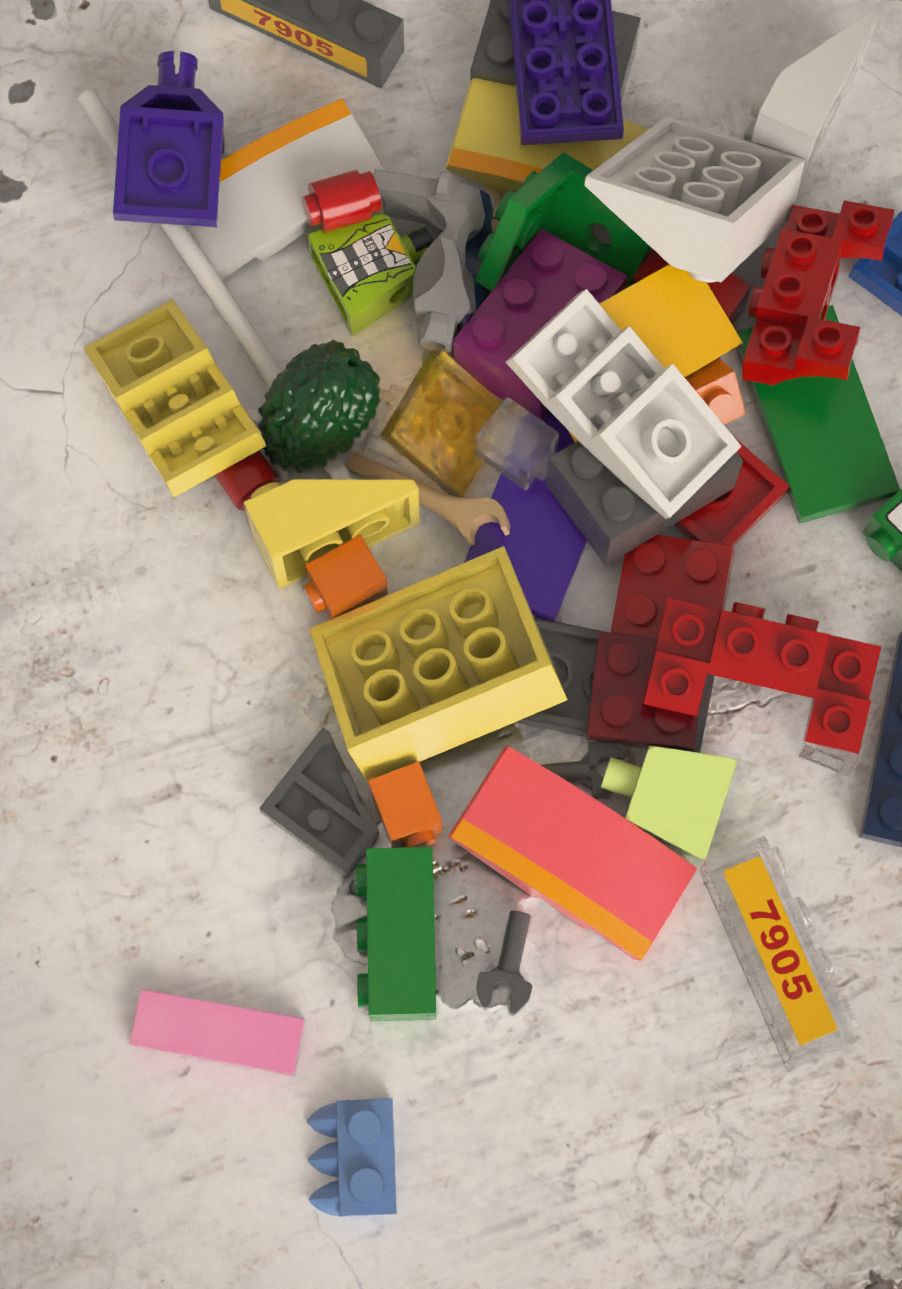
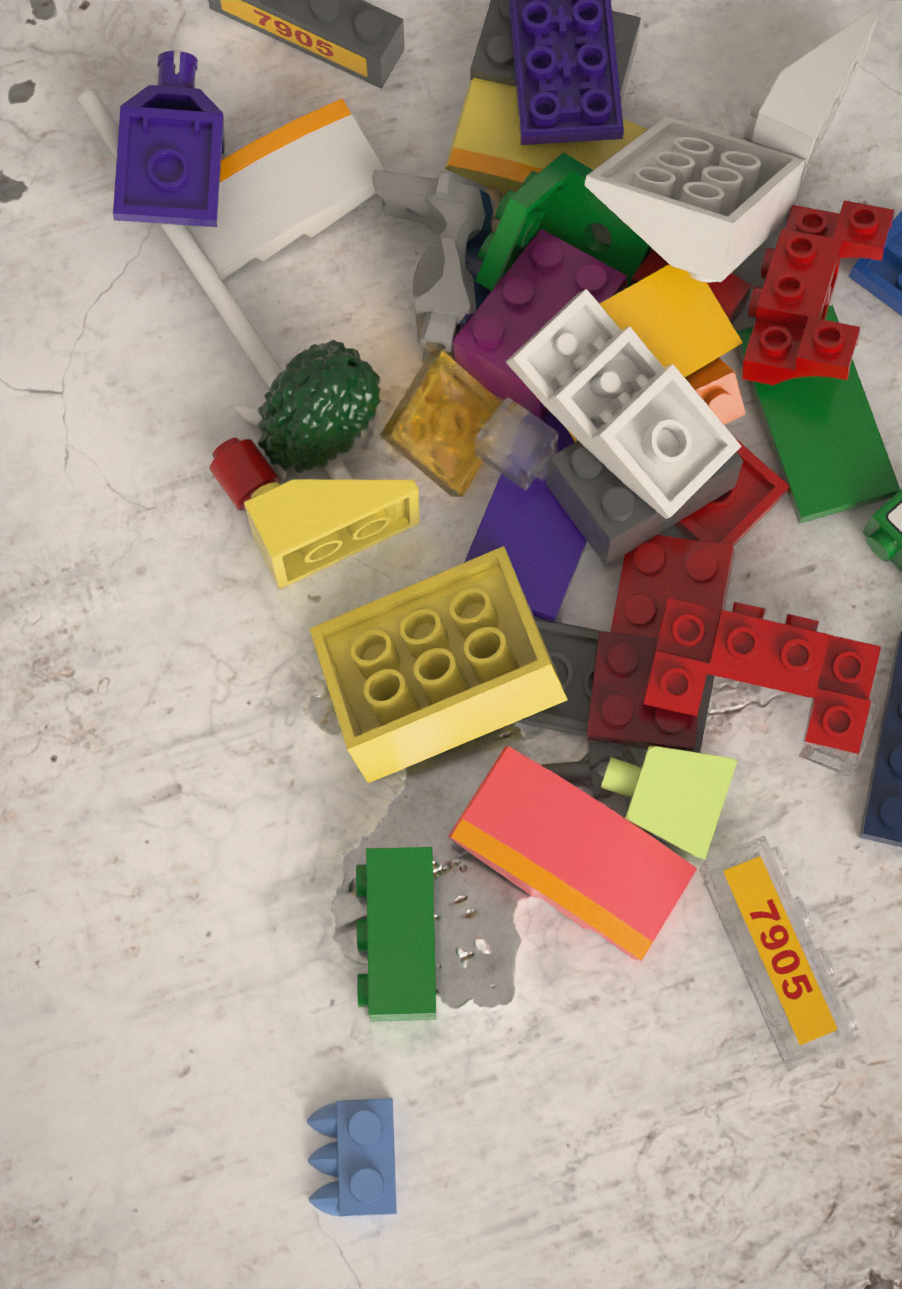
(174, 397): light yellow slope -> none
(217, 1032): bright pink tile -> none
(323, 806): dark grey wing -> none
(342, 200): red brick -> none
(344, 579): orange brick -> none
(367, 267): torso -> none
(406, 807): orange brick -> none
(461, 512): tan piece -> none
(508, 966): dark grey bar -> none

